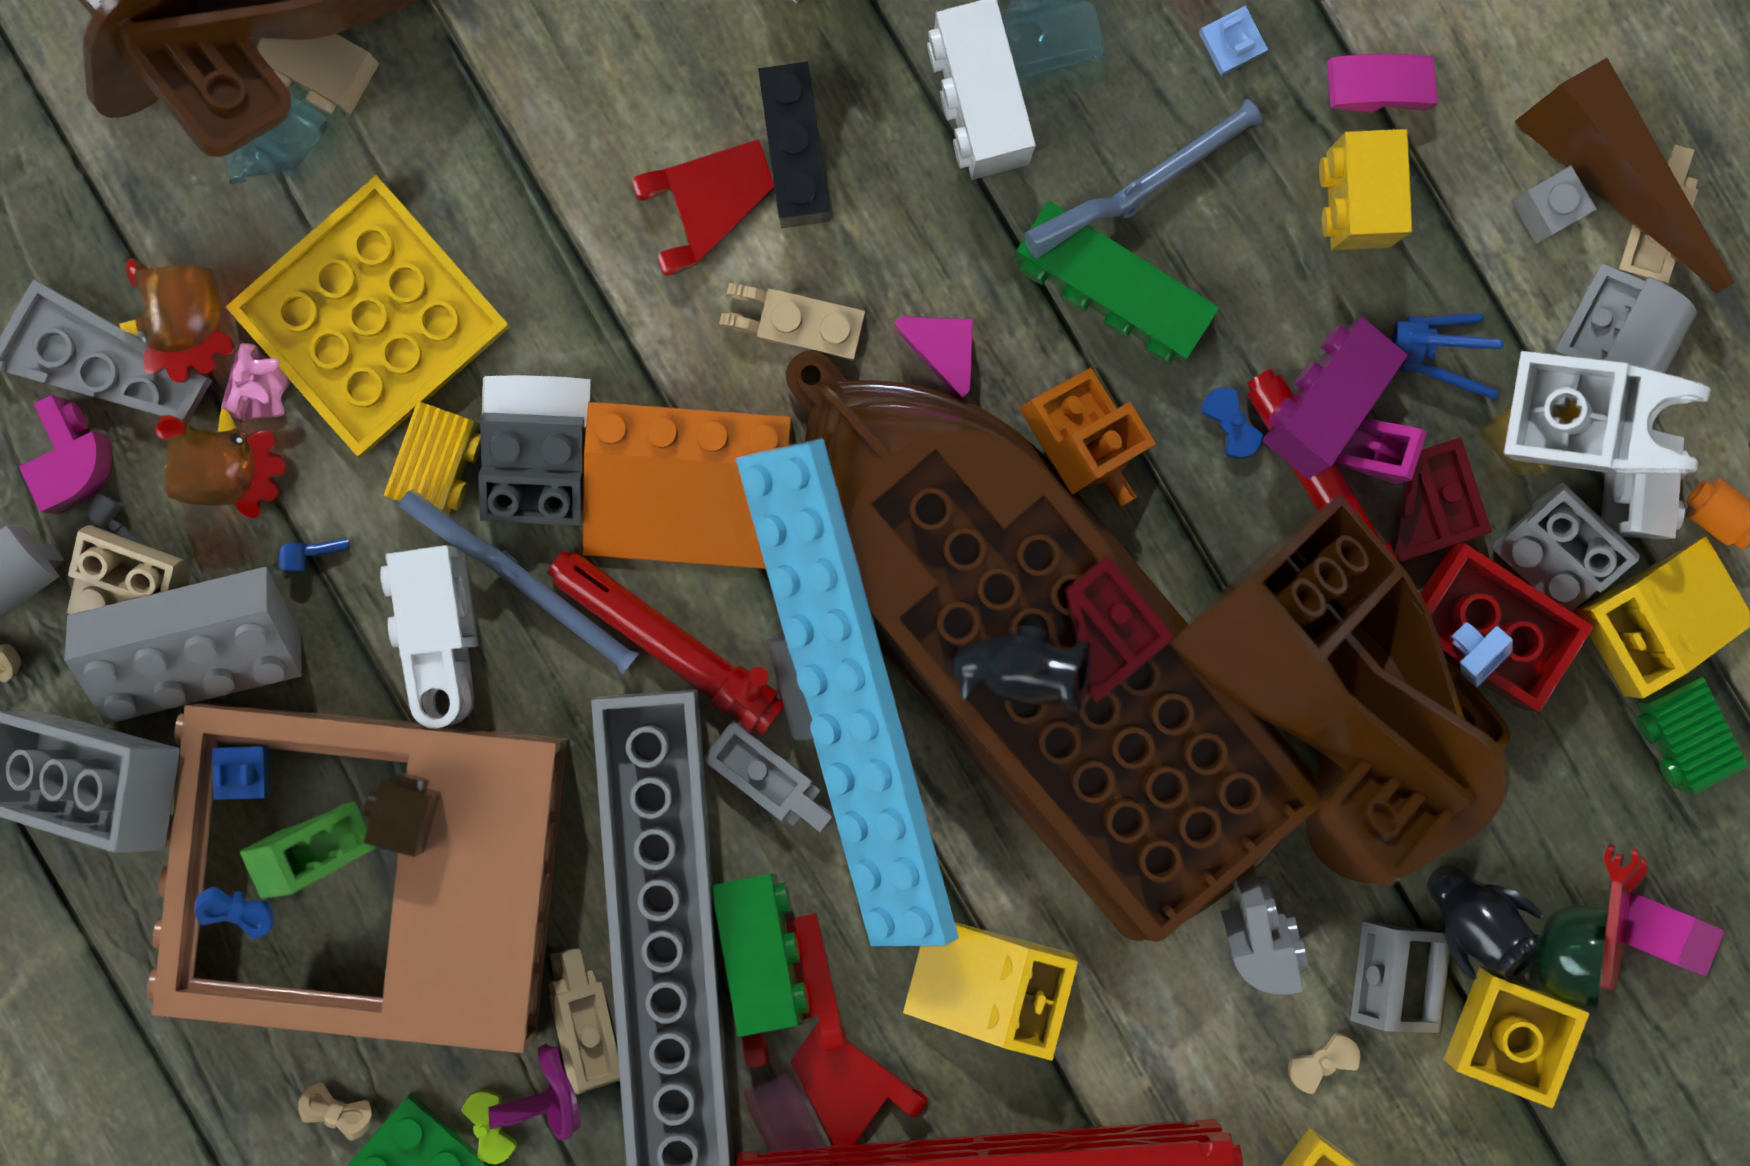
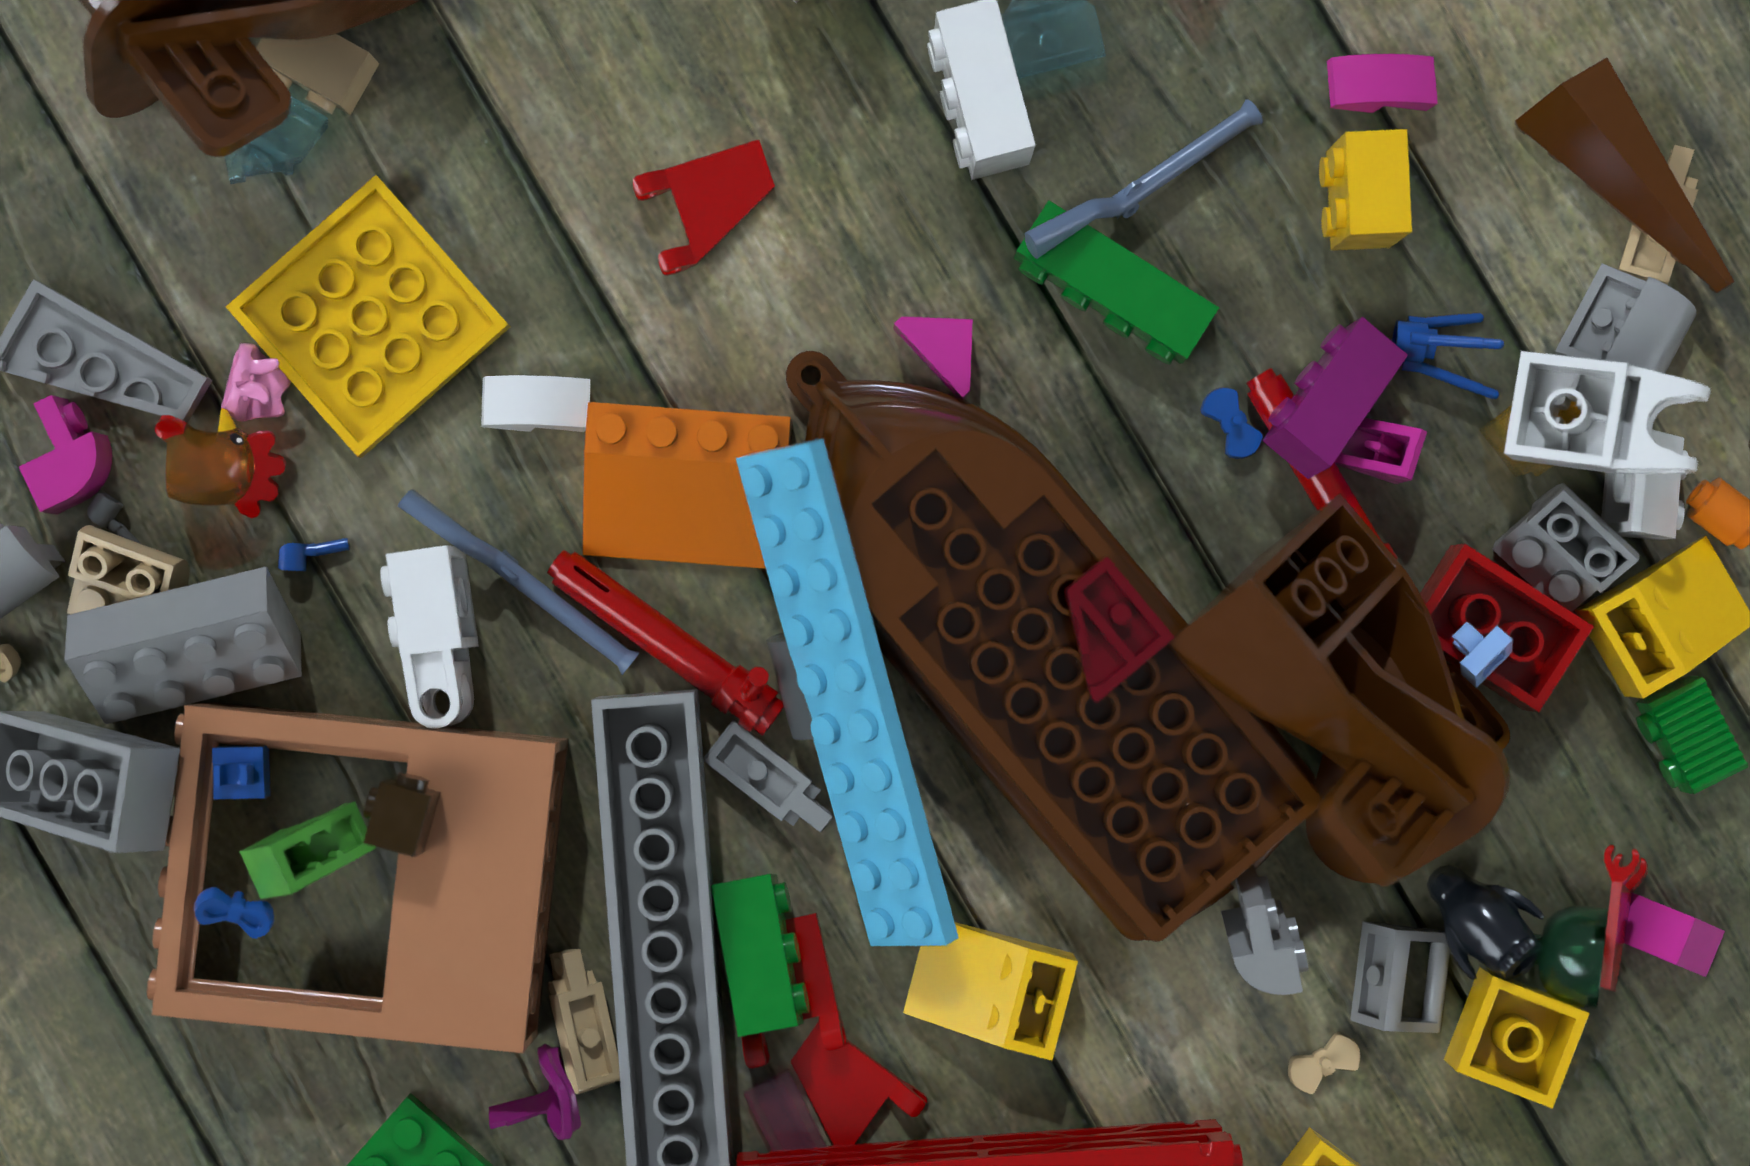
(178, 319): clear orange piece -> none
(319, 1106): tan piece -> none
(435, 457): yellow brick -> none
(493, 1144): lime piece -> none
(532, 468): dark grey brick -> none
(794, 144): black brick -> none
(798, 321): tan hinge -> none
(1025, 669): black animal -> none
(1088, 434): orange plate -> none
(1233, 41): light blue tile -> none
(1440, 503): dark red wing -> none
(1553, 204): light grey brick -> none

